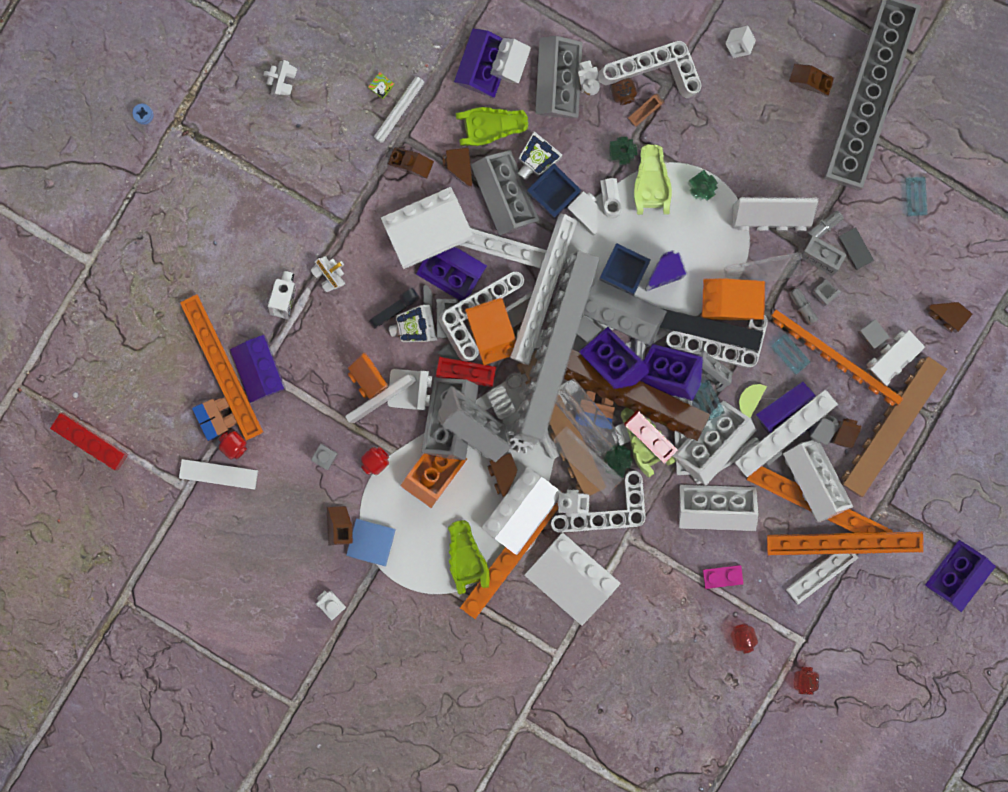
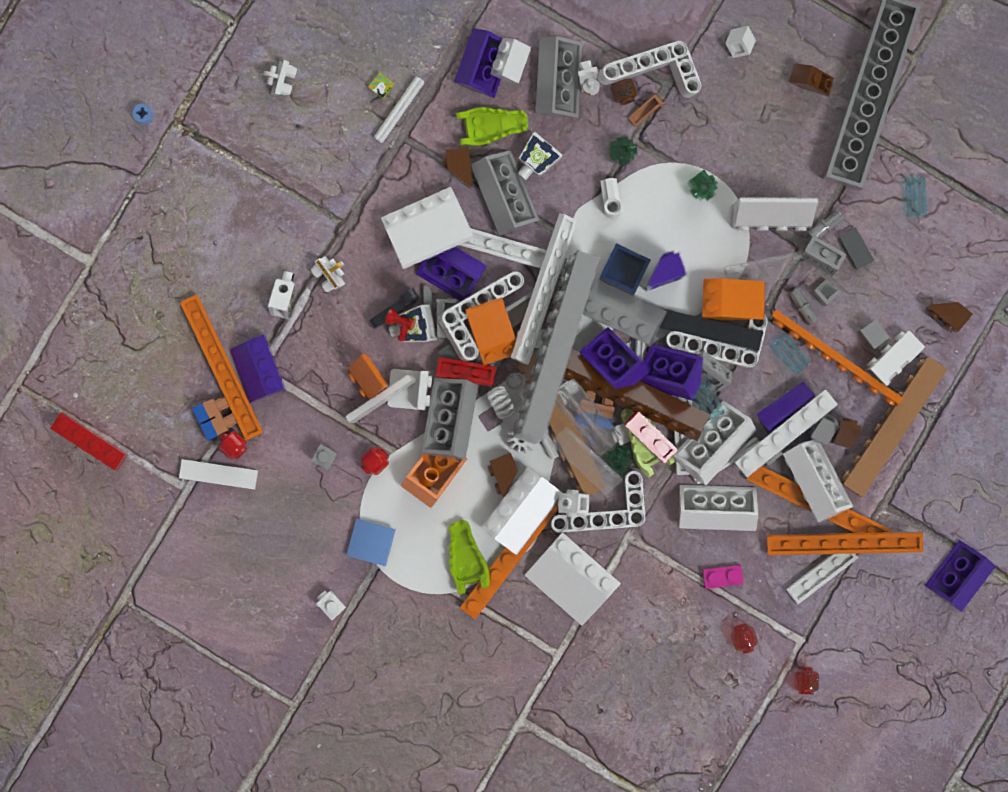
(339, 526): reddish brown slope -> none
(406, 324): none -> red piece
(411, 162): reddish brown slope -> none
(474, 425): light grey slope -> none
(553, 191): dark blue piece -> none
(585, 211): white slope -> none
(587, 330): light grey brick -> none
(652, 183): yellowish green animal -> none
(750, 398): yellowish green tile -> none

